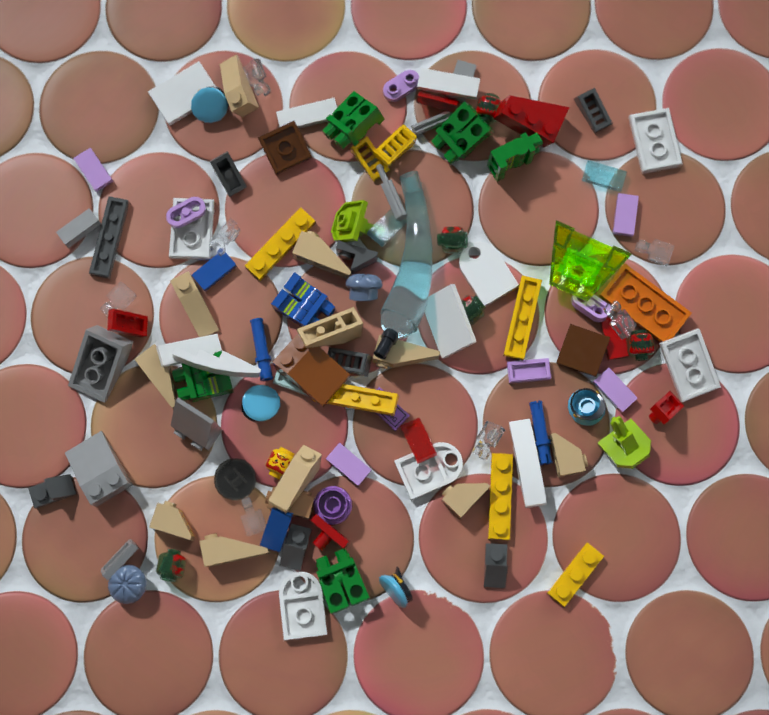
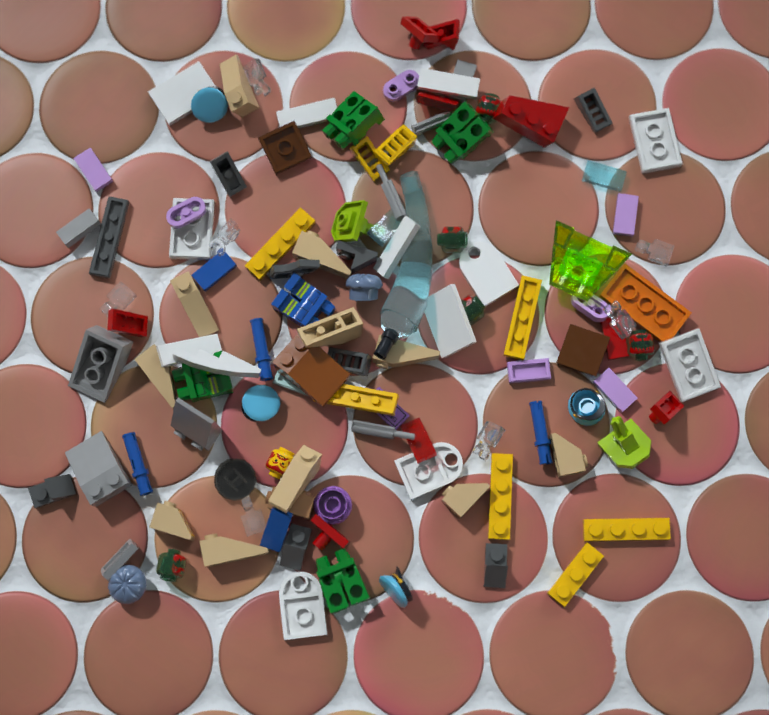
(140, 472): none -> blue pin
(300, 266): none -> dark grey tile
(348, 464): lavender tile -> none
(379, 430): none -> light grey axle
(396, 247): none -> white tile
(420, 32): none -> red tile
(448, 34): none -> red slope
(513, 154): green hips -> none
(527, 463): white slope -> none
(626, 529): none -> yellow plate

